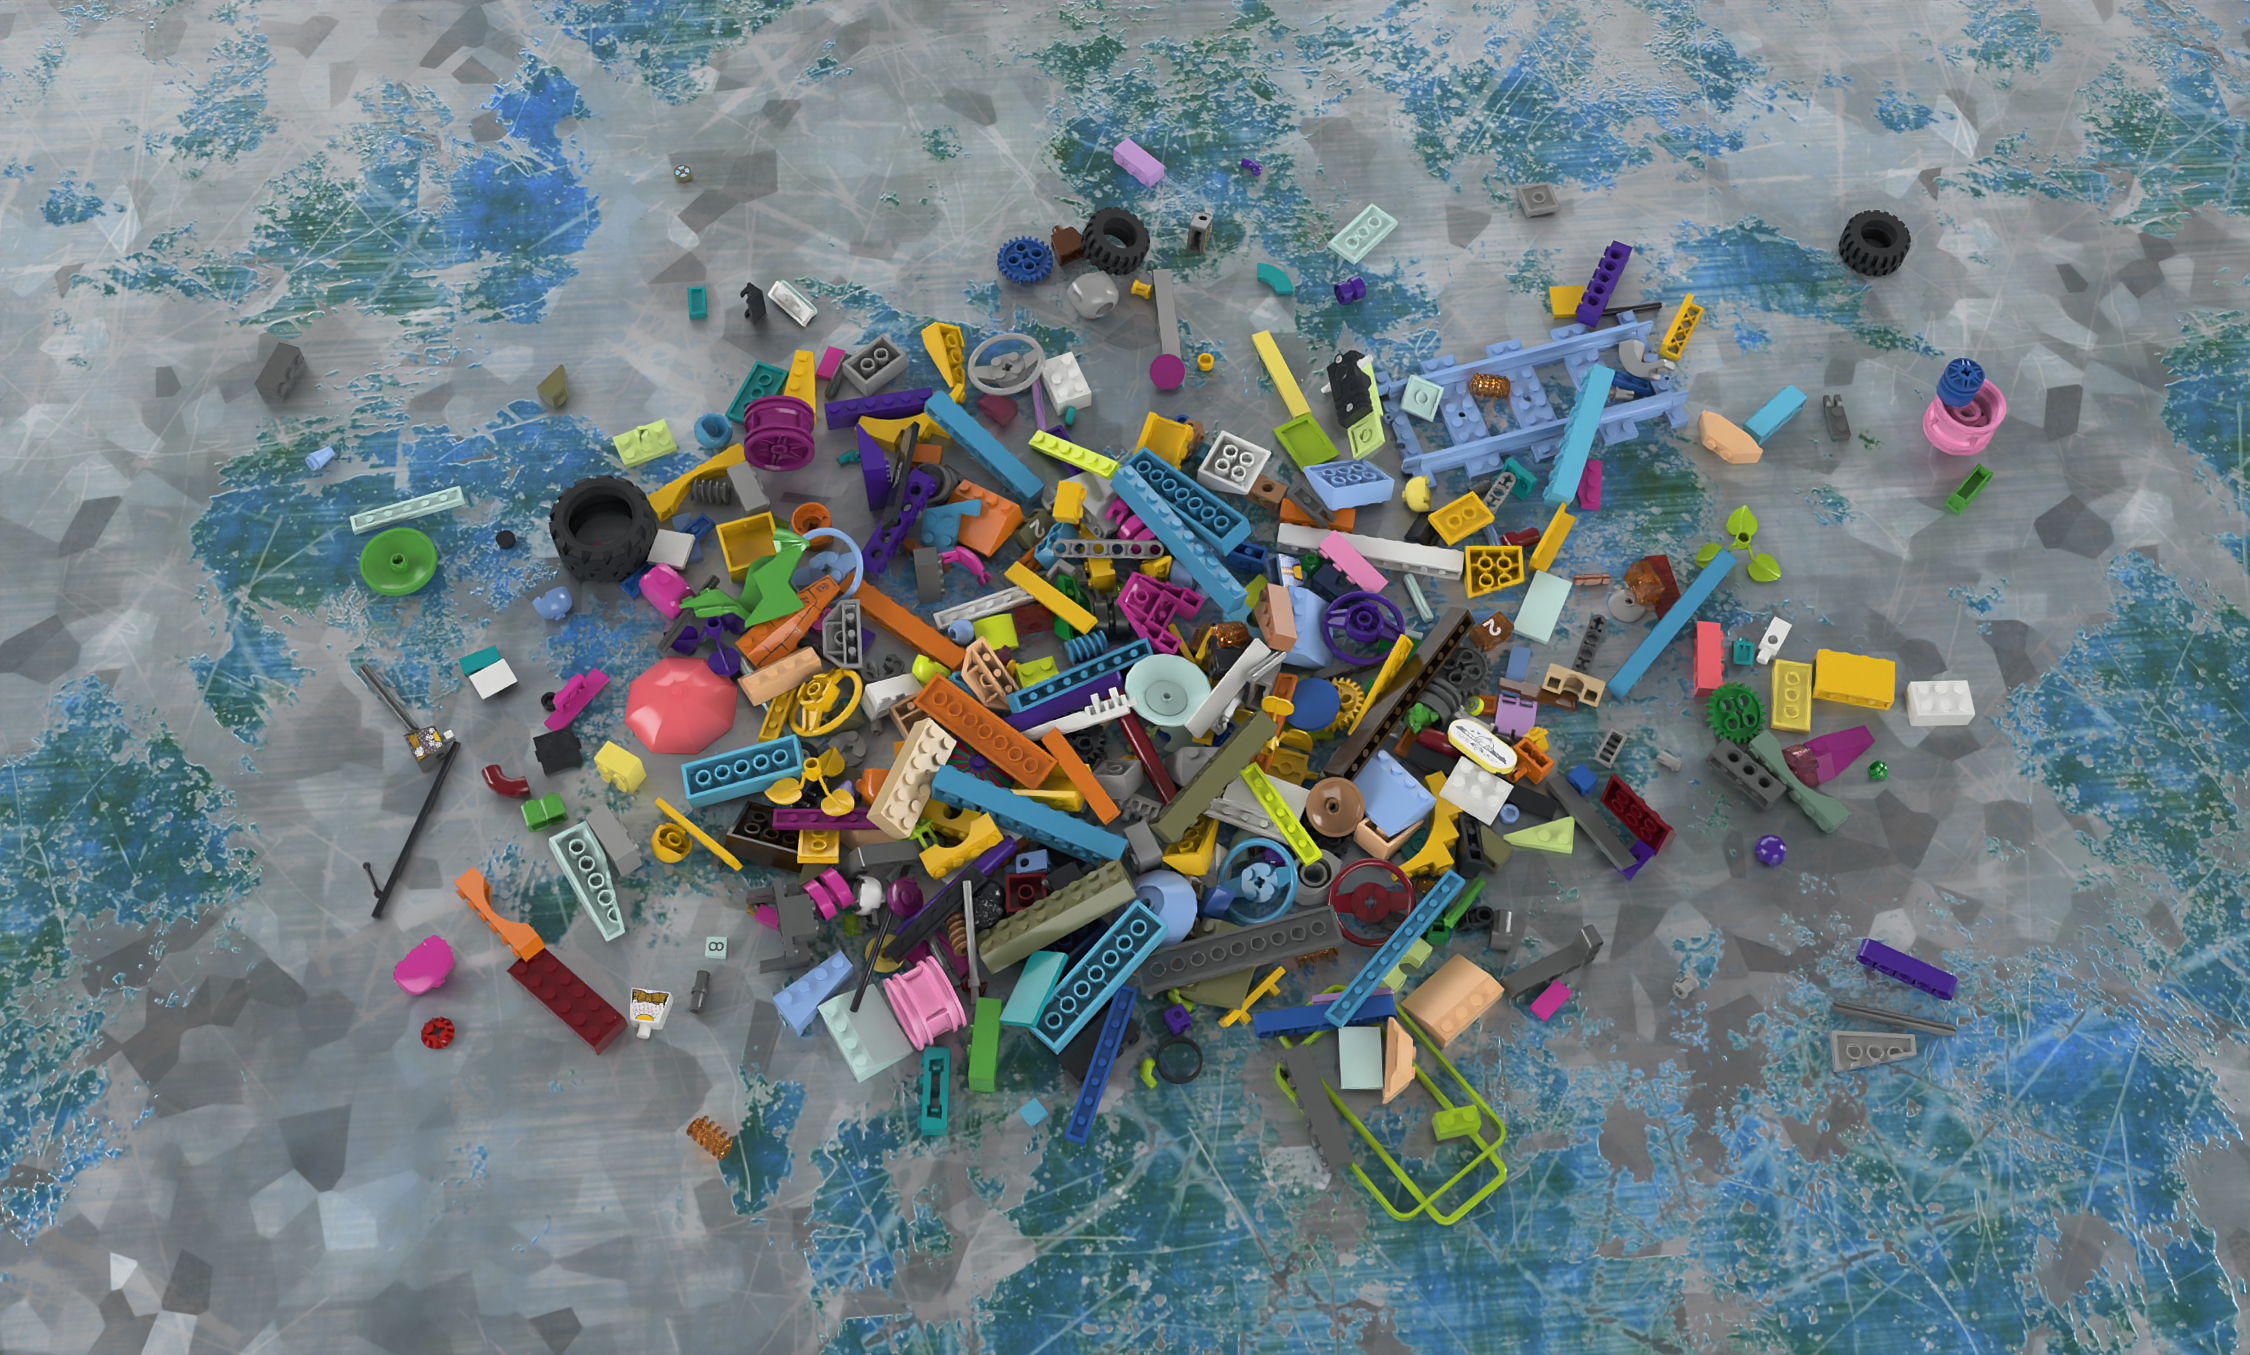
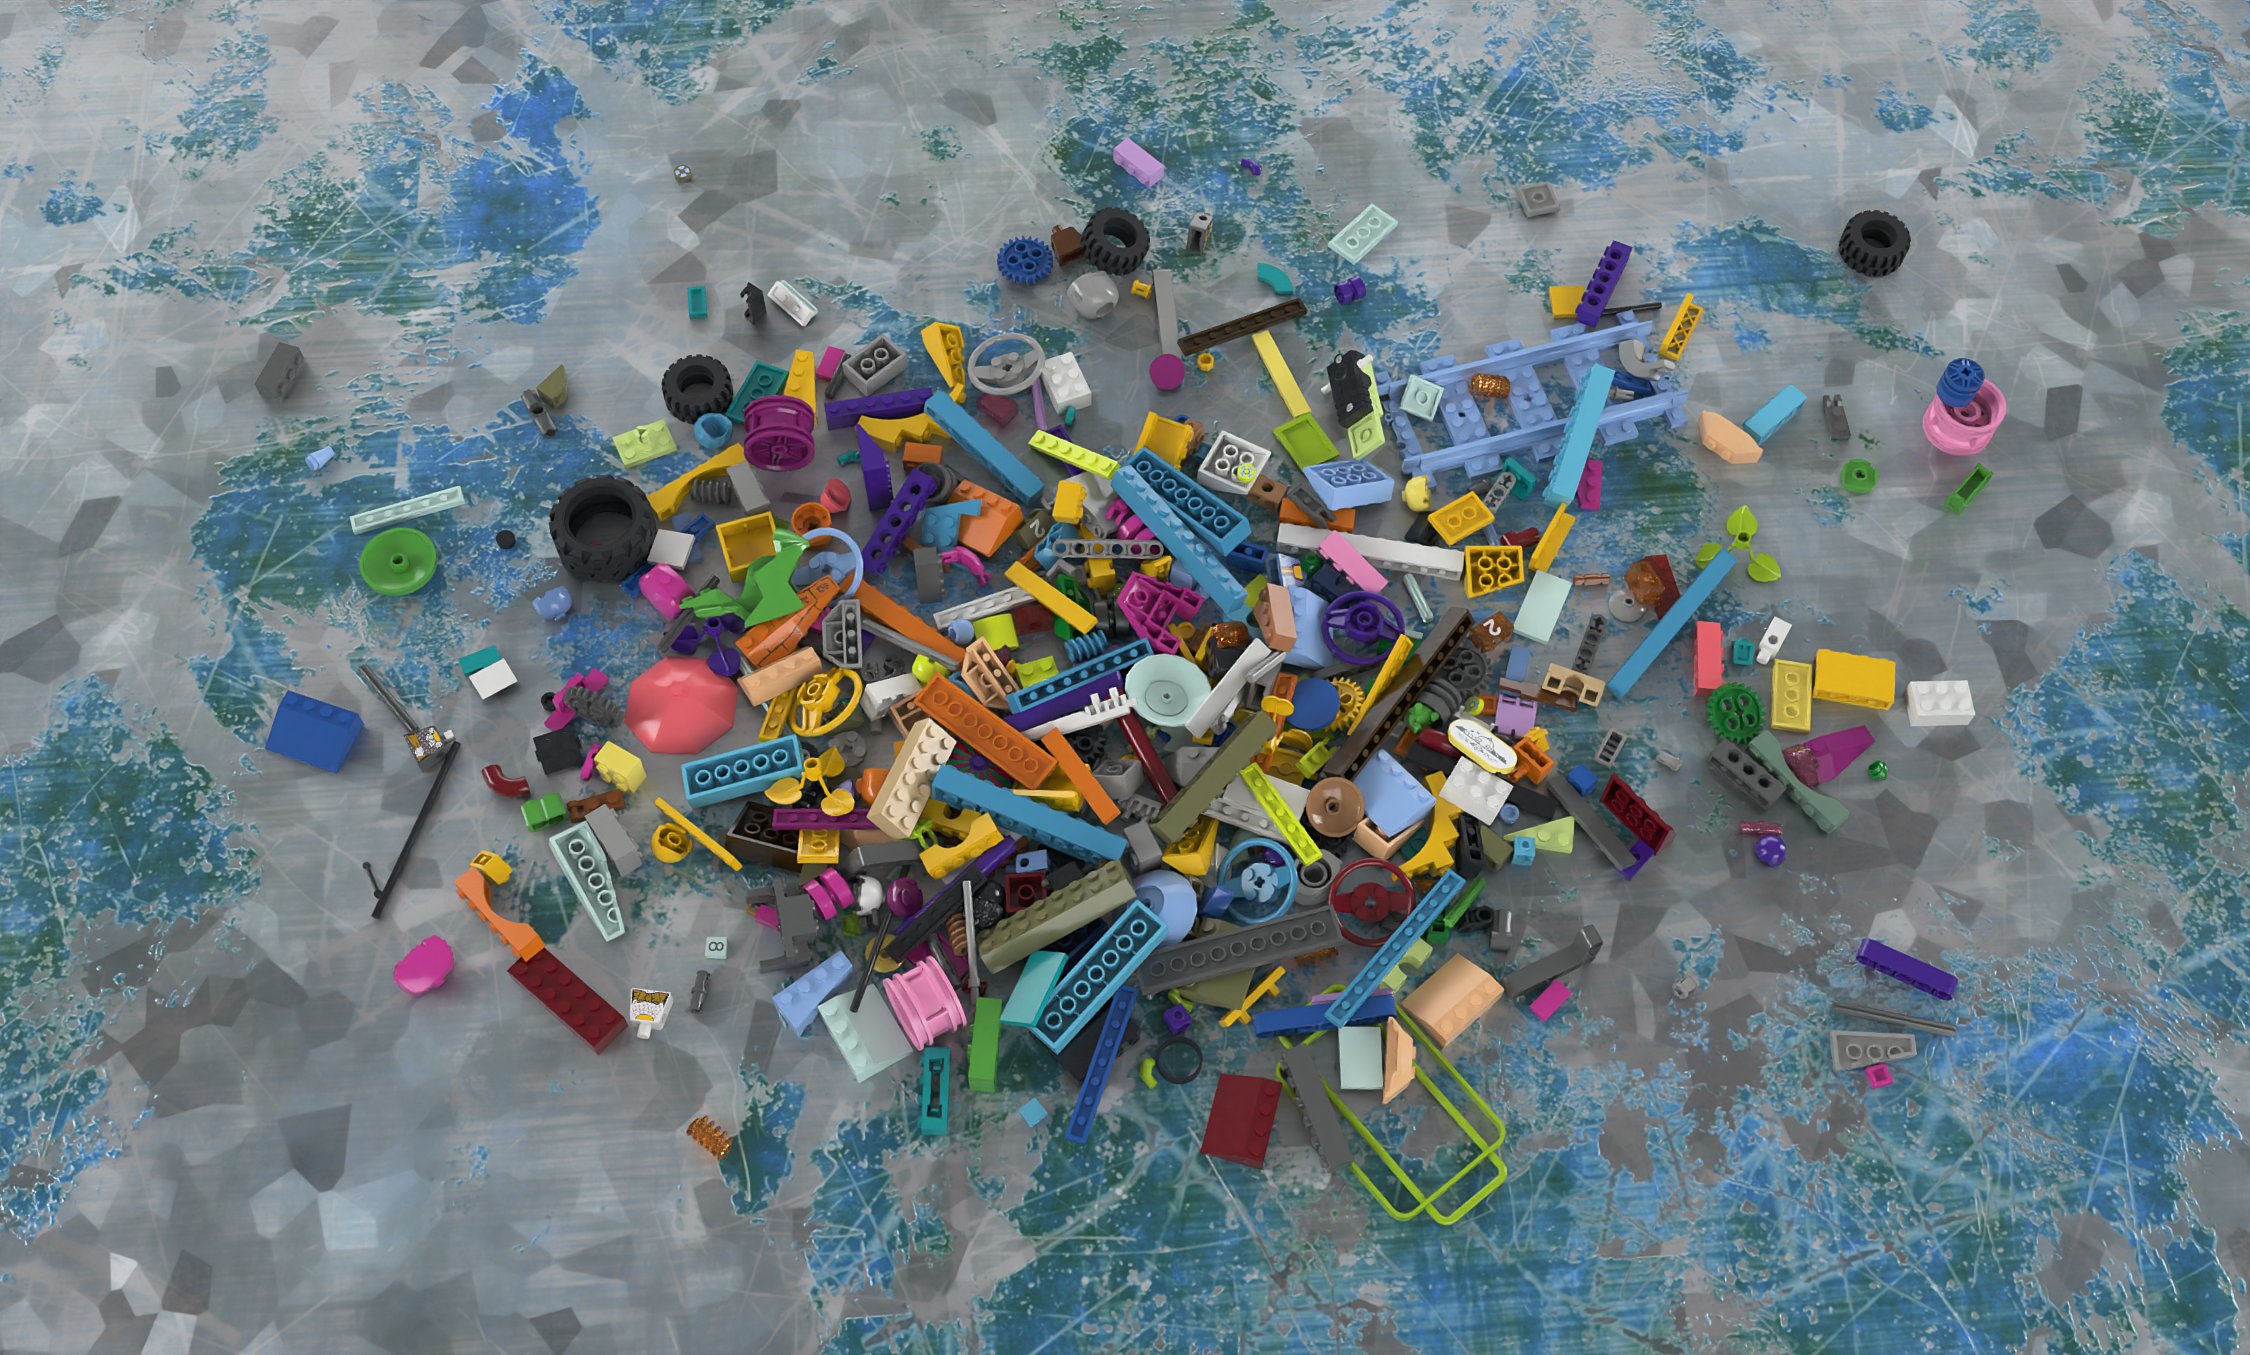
(313, 731): none -> blue slope
(446, 1035): red gear -> none
(491, 867): none -> yellow slope
(539, 414): none -> dark grey piece
(590, 764): none -> dark pink tile
(593, 707): none -> dark grey gear
(613, 799): none -> dark orange plate
(692, 371): none -> black tyre
(835, 496): none -> coral piece
(900, 477): black tile -> none
(909, 644): none -> light grey axle
(1186, 631): none -> yellow tile
(1241, 1119): none -> dark red slope
(1242, 326): none -> dark brown tile
(1246, 473): none -> neon yellow tile
(1315, 758): none -> neon yellow hinge
(1456, 1122): lime brick -> none
(1523, 850): none -> medium azure brick
(1760, 828): none -> clear pink pin
(1856, 484): none -> bright green plate
(1878, 1076): none -> dark pink tile

